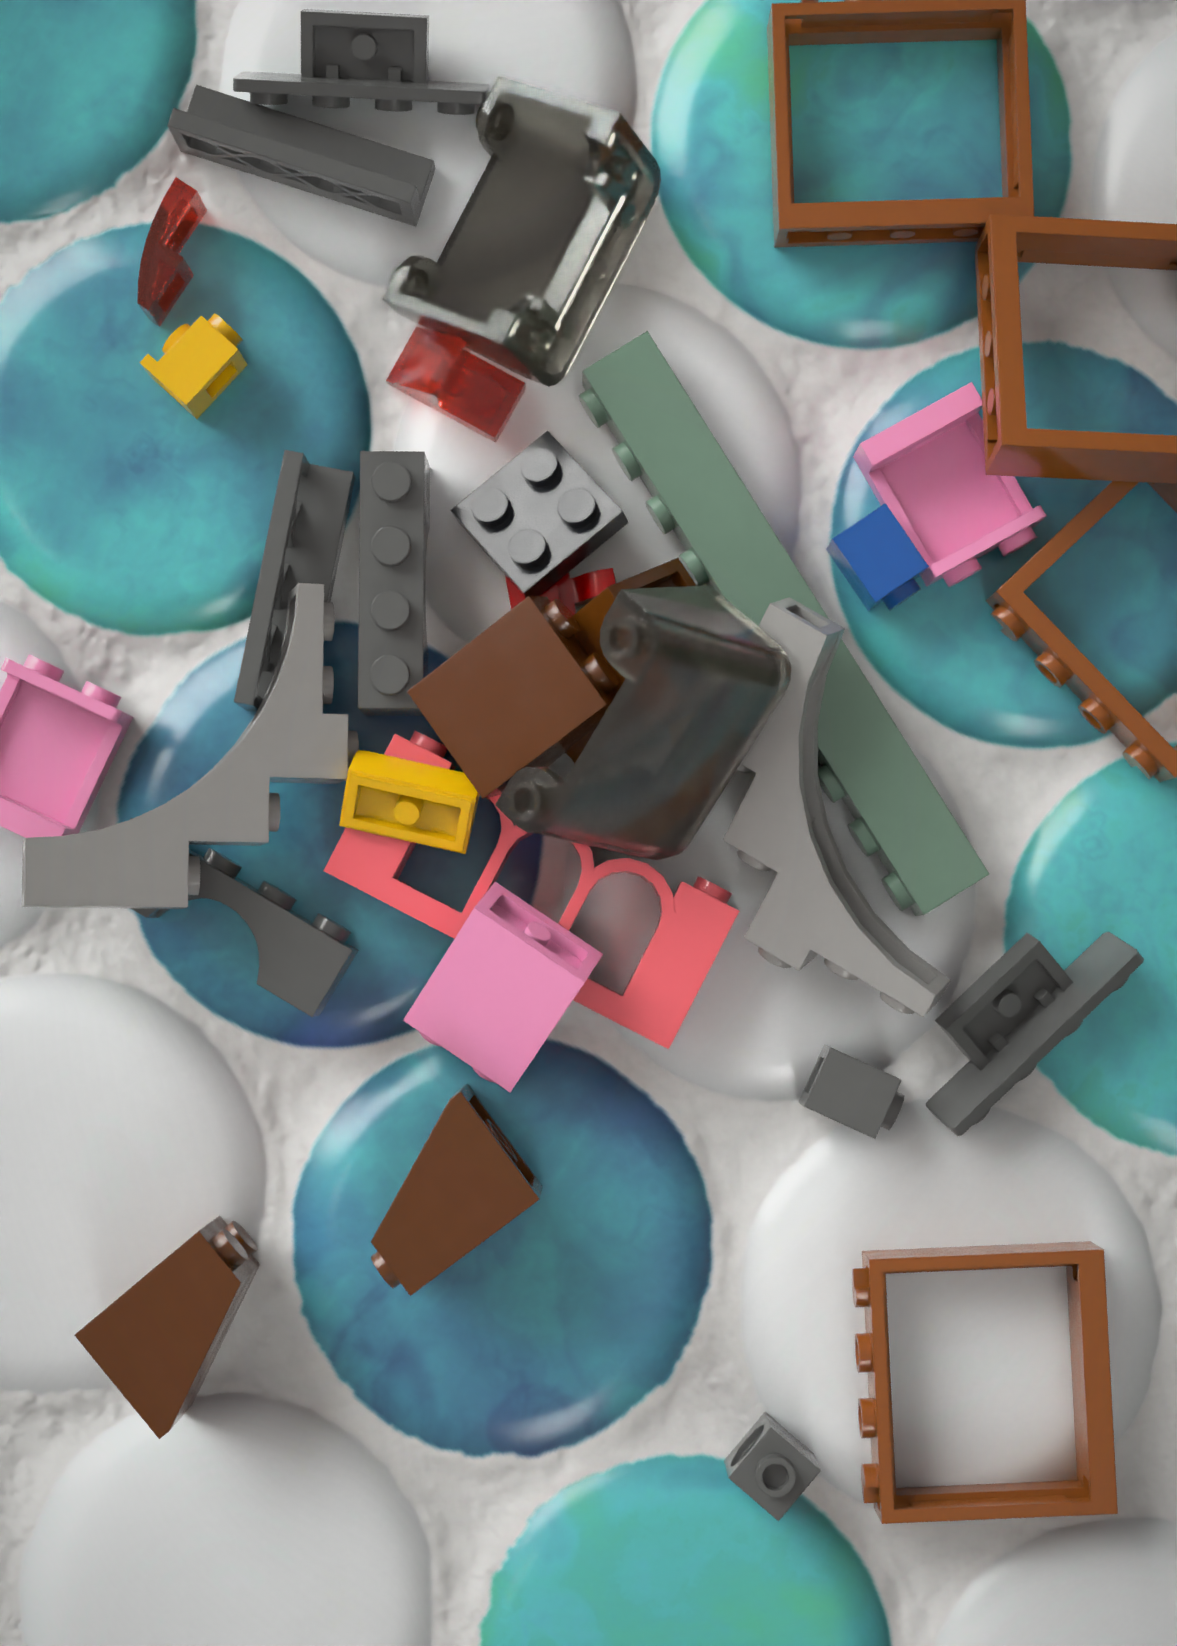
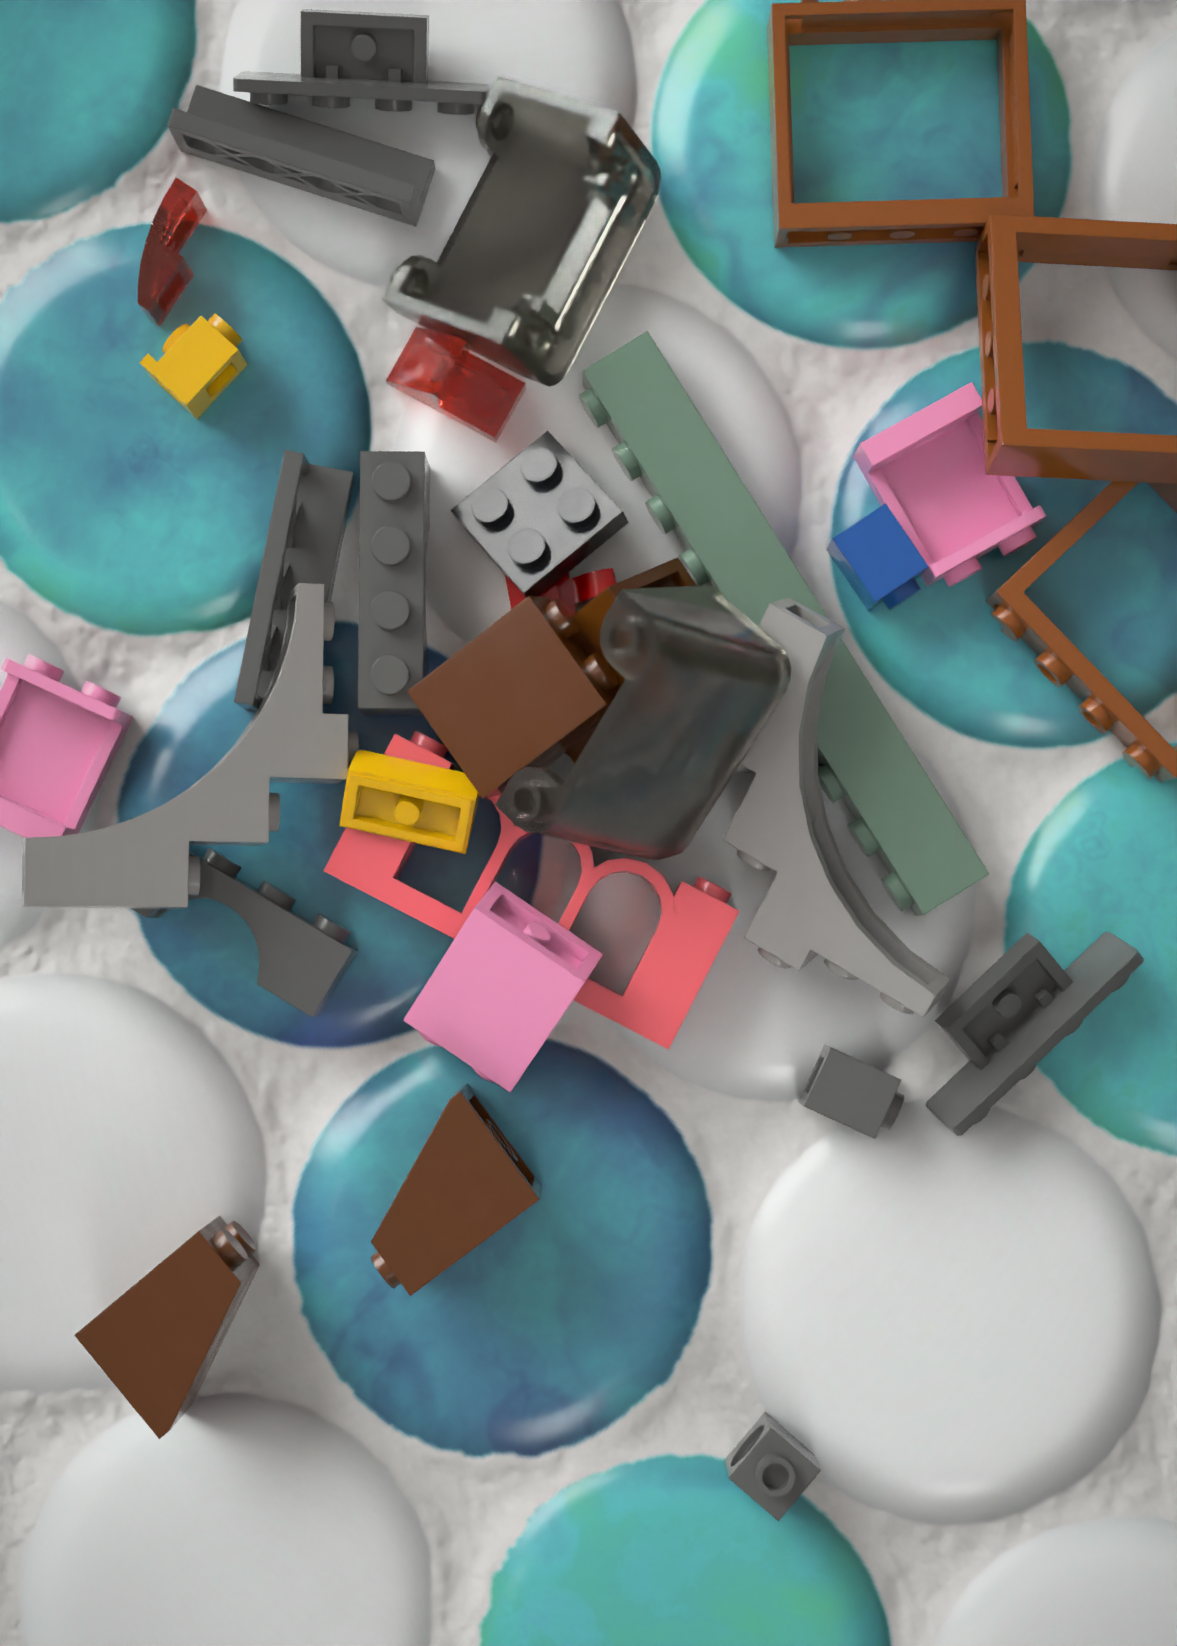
(1091, 1385): dark orange window -> none

